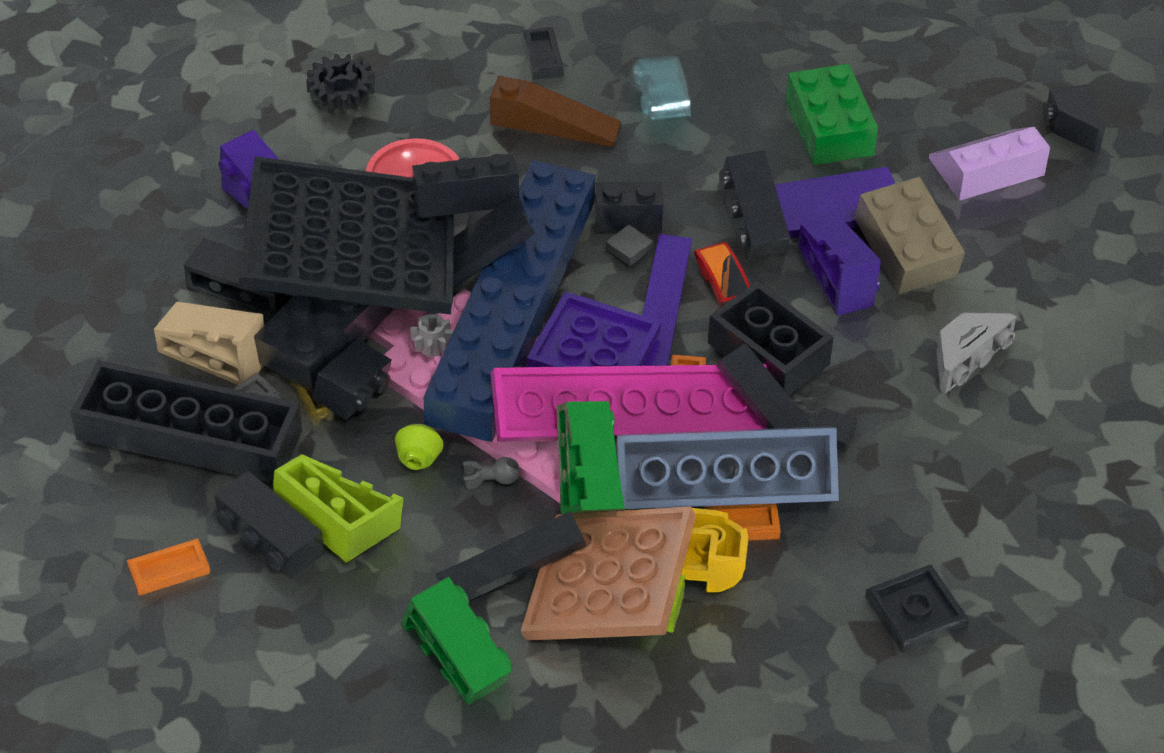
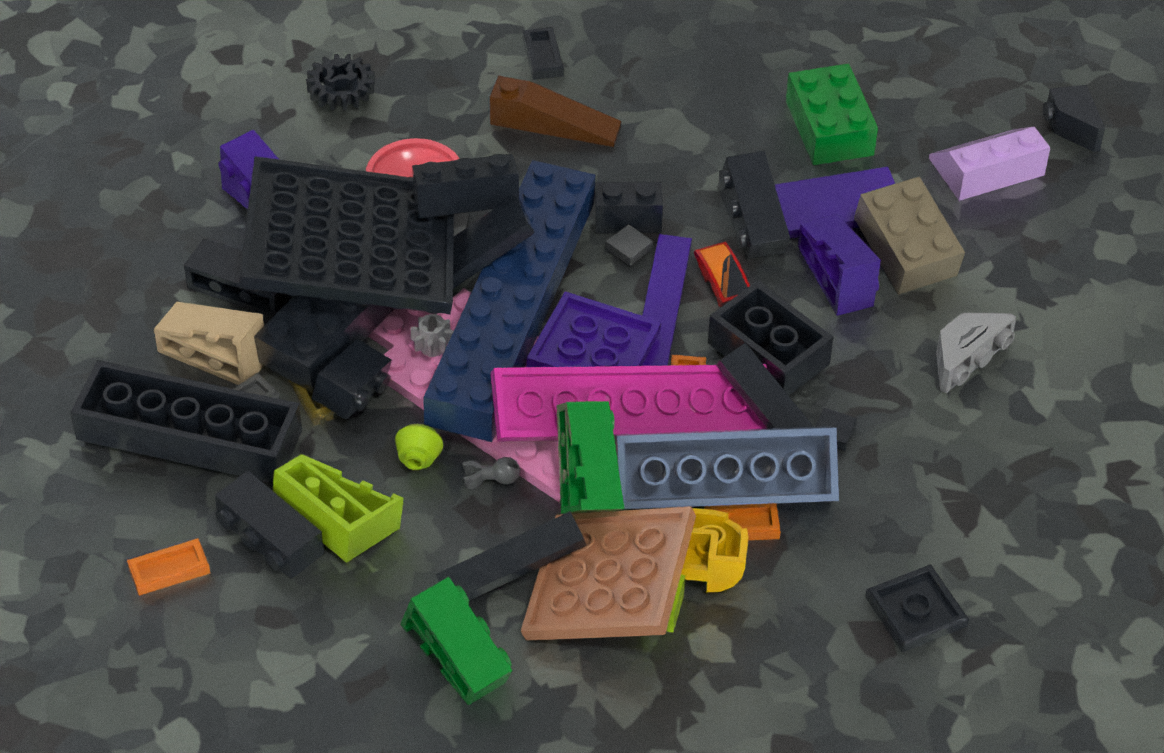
(662, 87): clear light blue brick -> none

